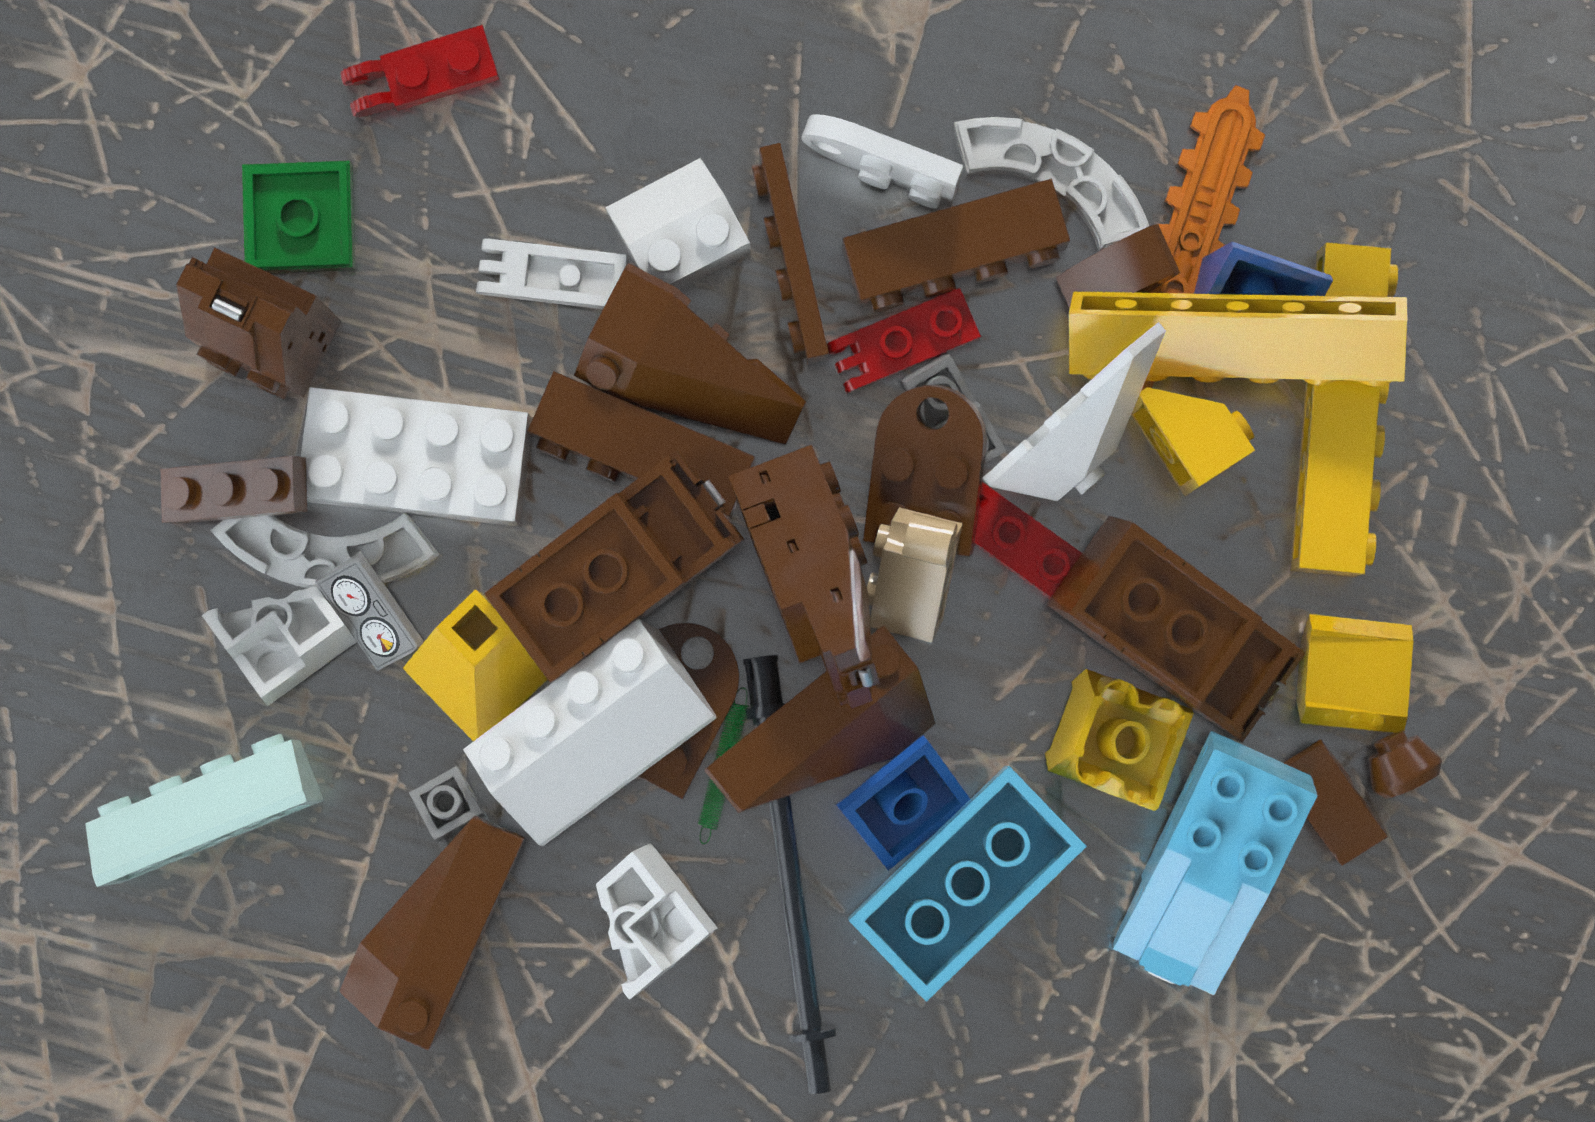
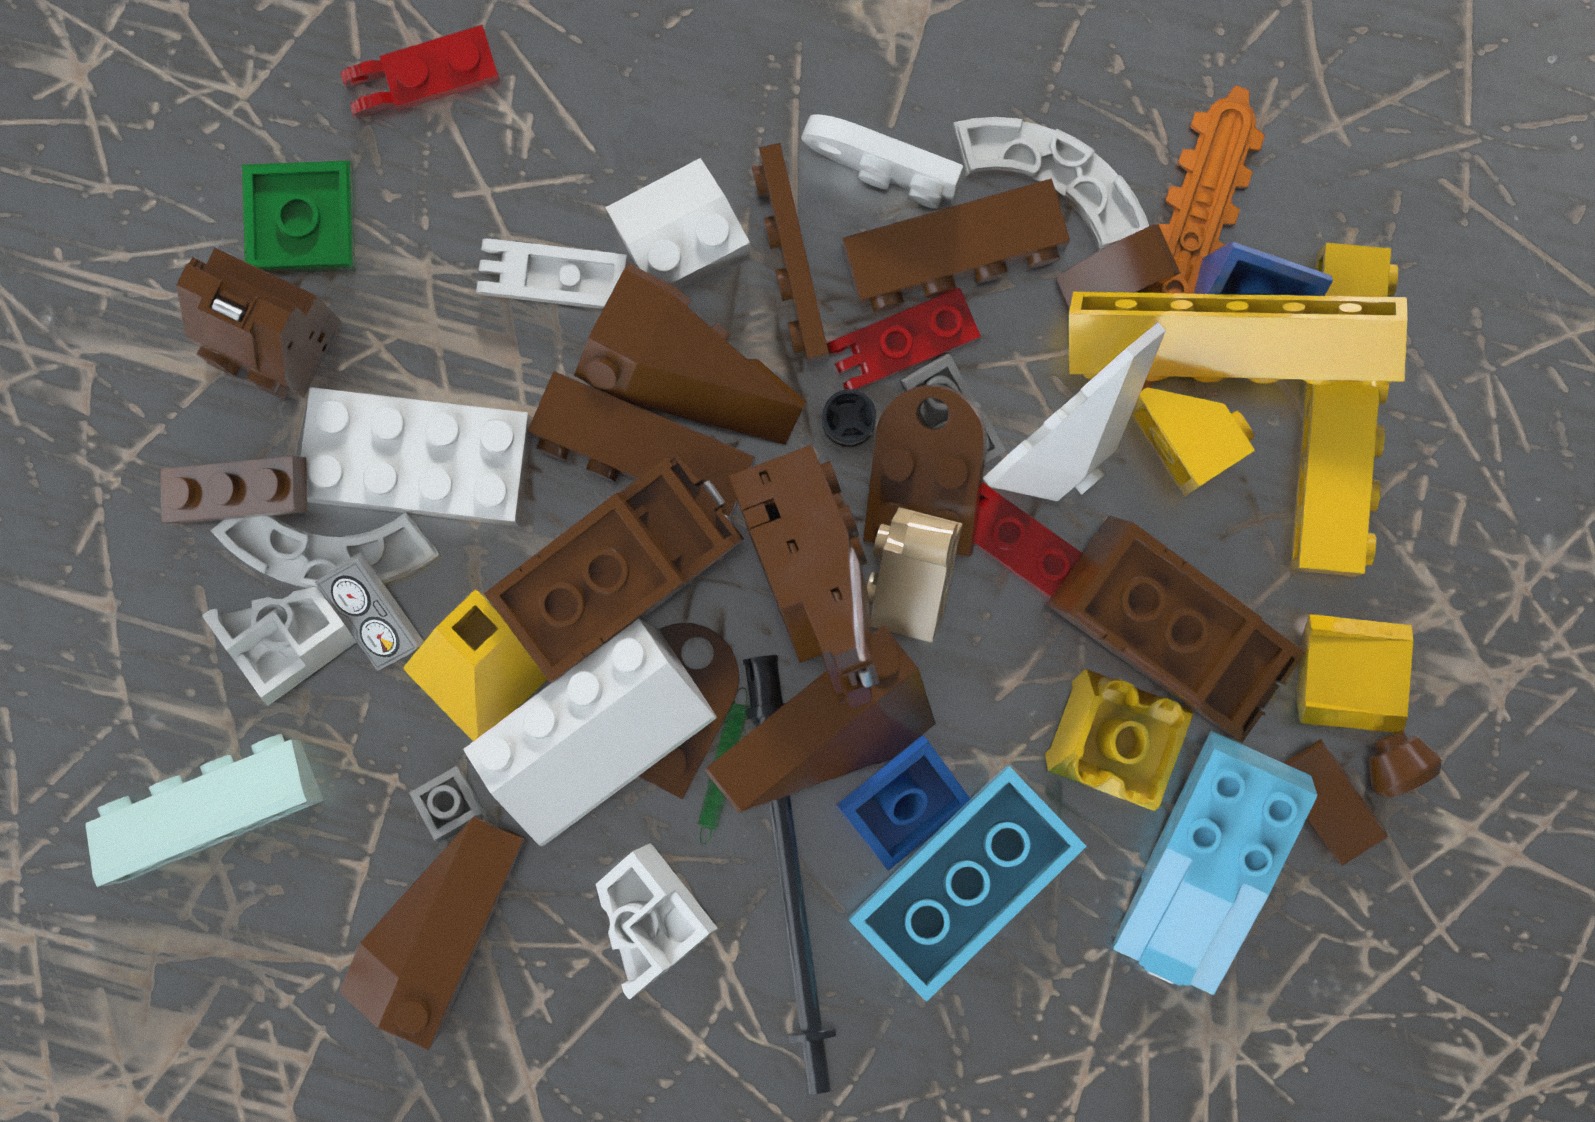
(852, 411): none -> black wheel

